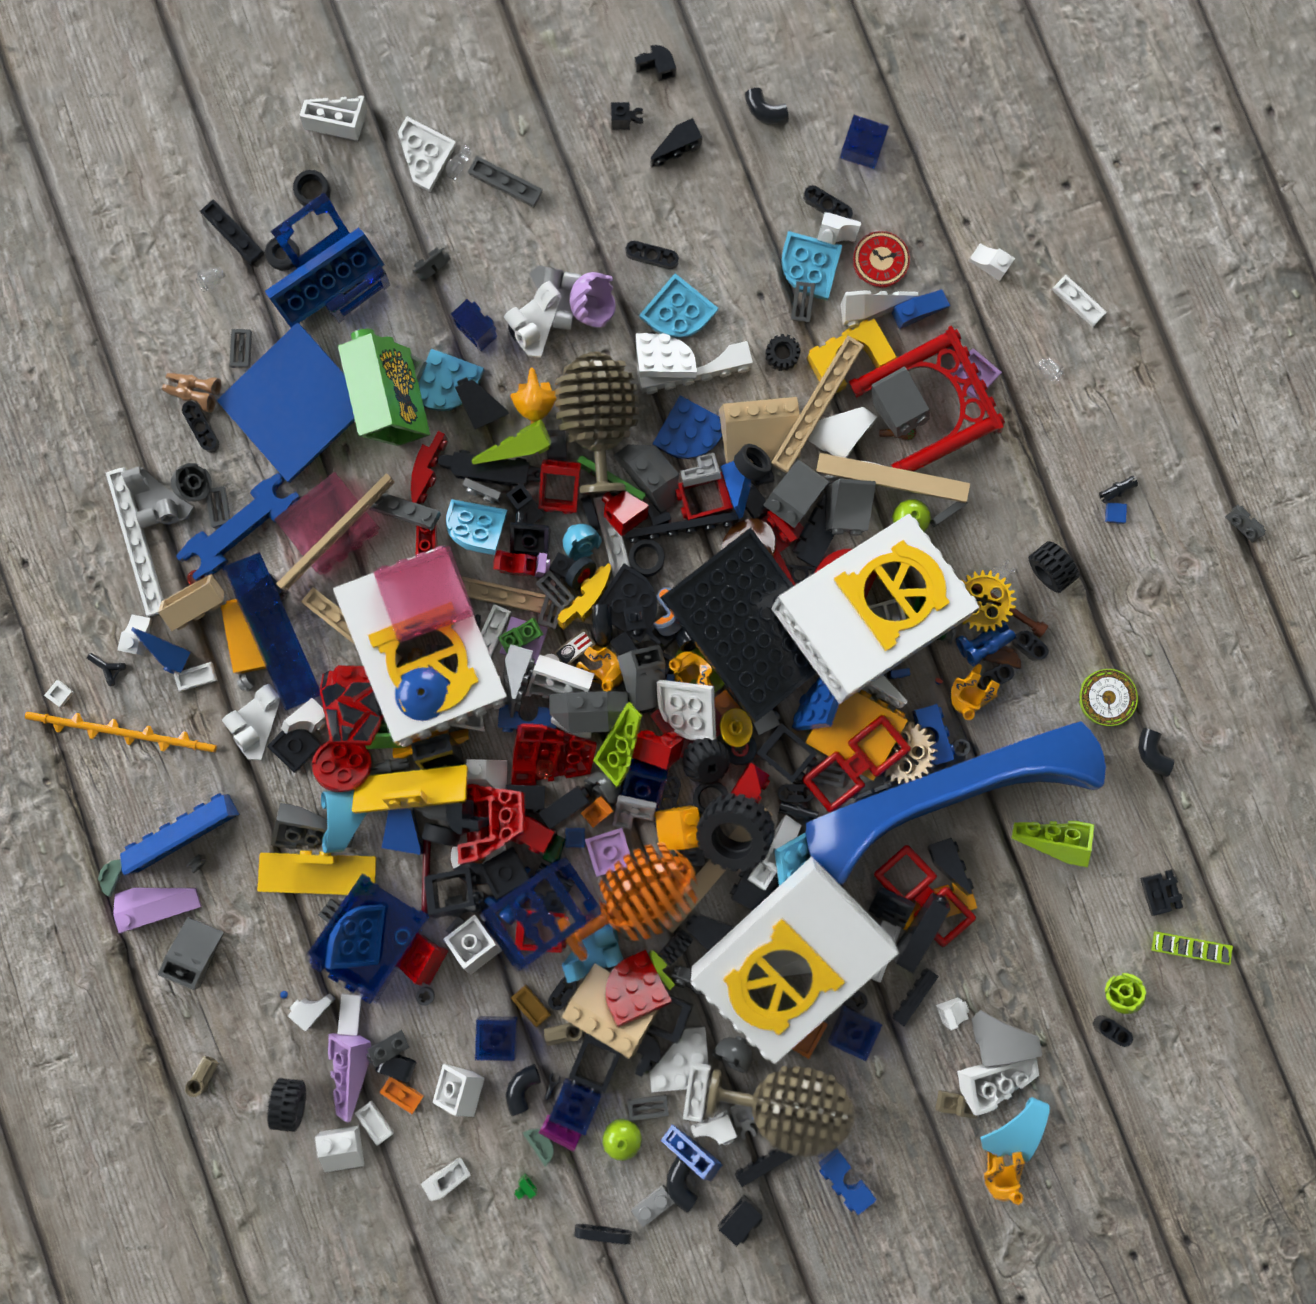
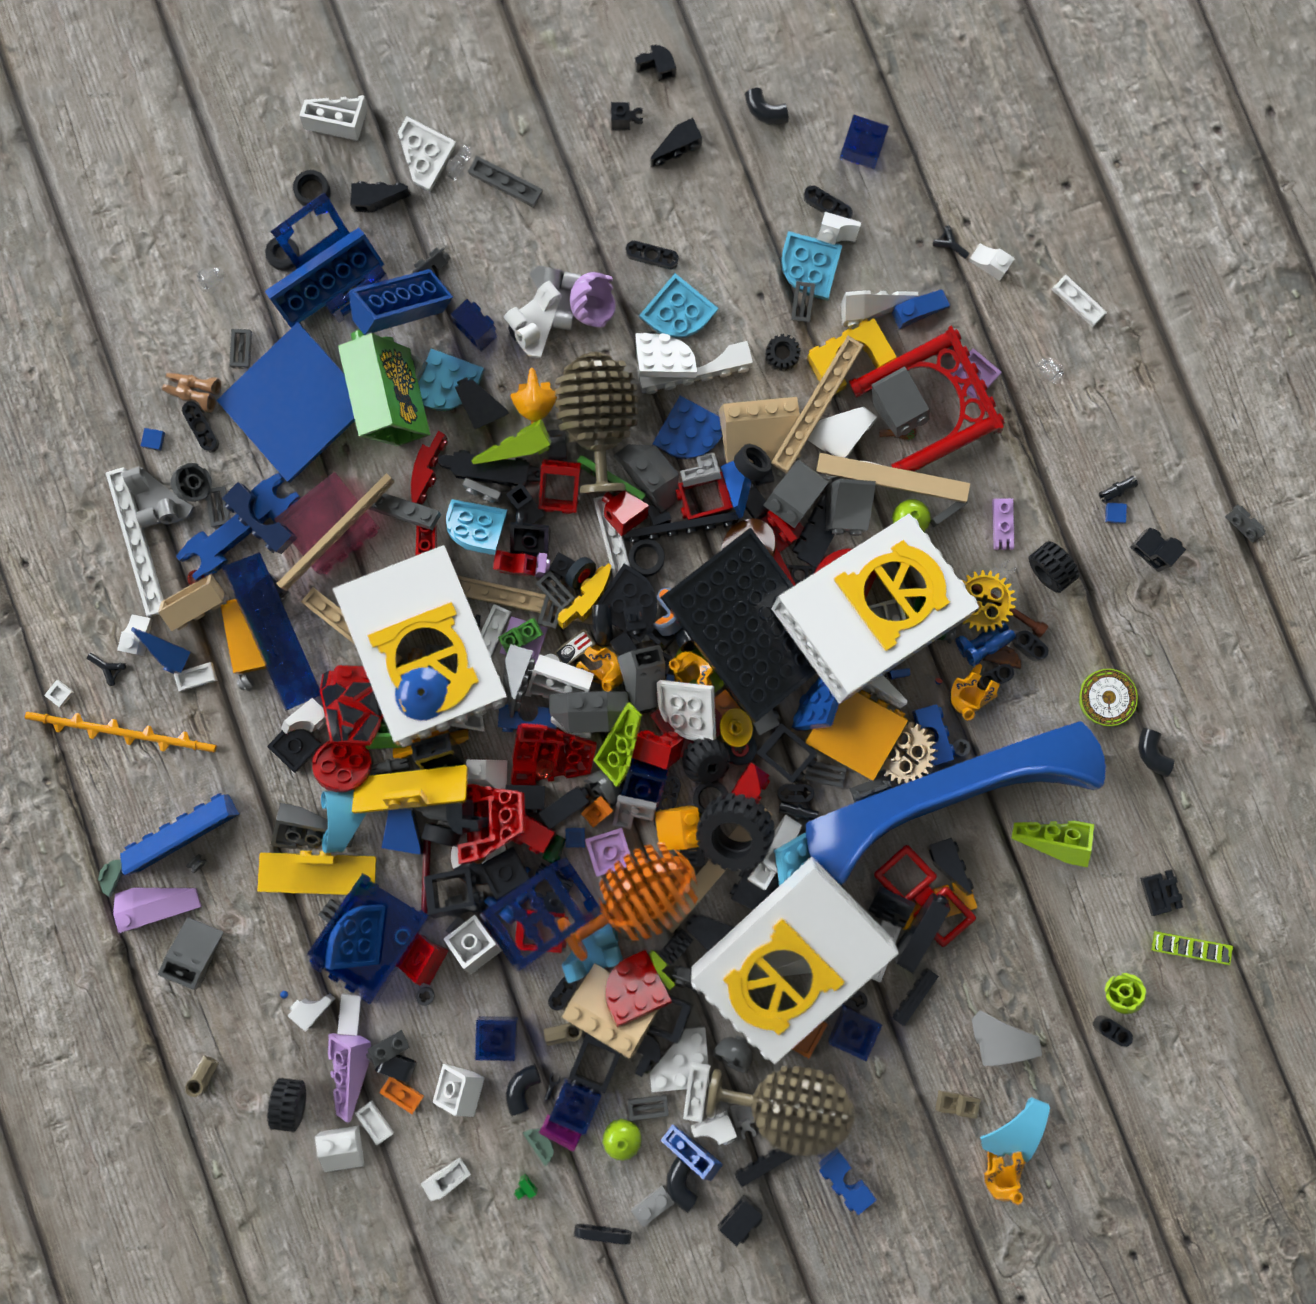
(152, 439): none -> blue tile
(232, 232): black tile -> none
(243, 501): none -> dark blue arch
(254, 722): white panel -> none
(373, 197): none -> black slope
(398, 301): none -> blue slope
(423, 593): clear pink panel -> none
(530, 1006): pearl gold tile -> none
(580, 541): medium azure cylinder -> none
(590, 512): black beam -> none
(856, 763): red bar -> none
(881, 259): tile -> none
(950, 243): none -> black piece
(953, 1012): white arch -> none
(989, 1085): white wedge -> none
(1003, 523): none -> lavender hinge
(1157, 551): none -> black brick

